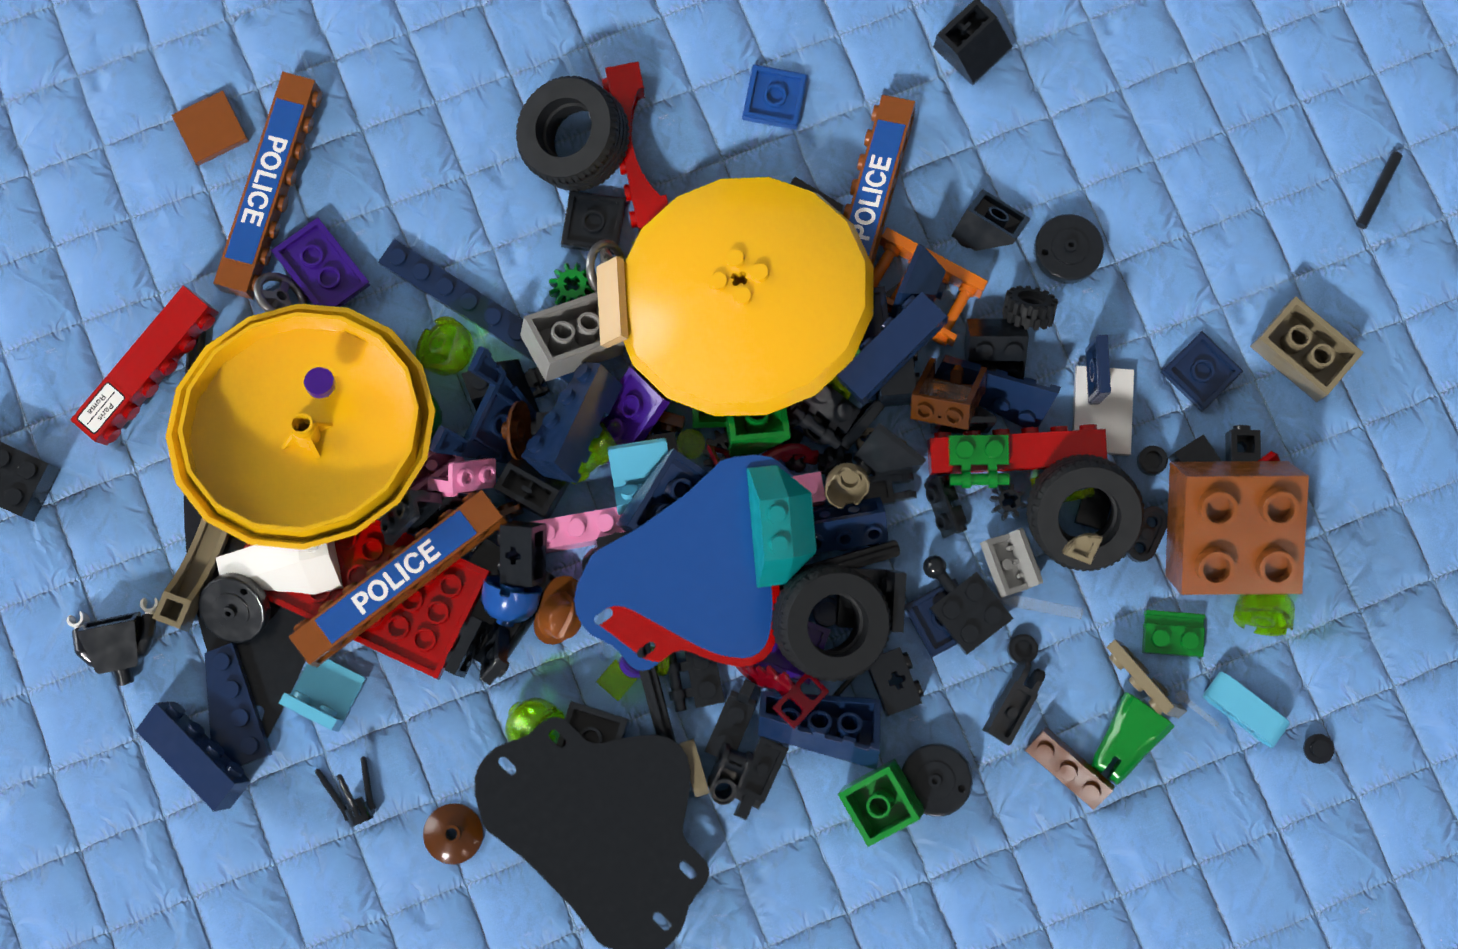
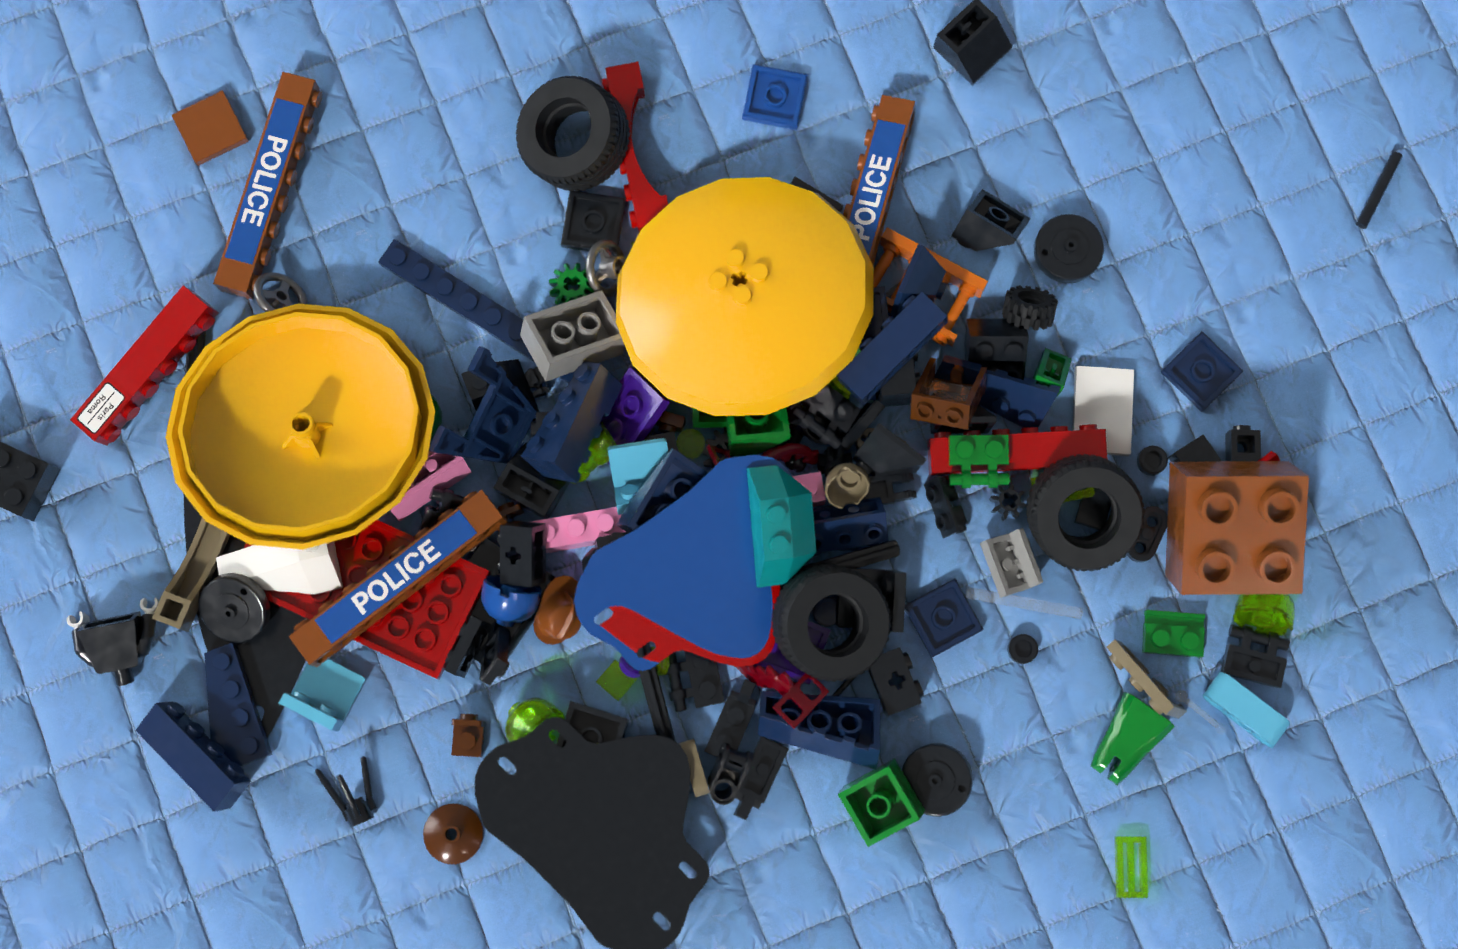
(319, 382): dark purple tile -> none
(320, 266): dark purple plate -> none
(409, 514): black bracket -> none
(445, 347): clear neon green cylinder -> none
(465, 477): bright pink bracket -> none
(468, 736): none -> reddish brown bracket
(517, 429): reddish brown dish -> none
(612, 302): tan tile -> none
(968, 610): black plate -> none
(1014, 703): black hinge -> none
(1052, 369): none -> green slope
(1070, 768): plate -> none
(1083, 547): dark tan tile -> none
(1098, 369): dark blue tile -> none
(1119, 867): none -> clear neon green tile
(1255, 665): none -> black plate
(1306, 349): dark tan brick -> none
(1318, 748): black plate -> none

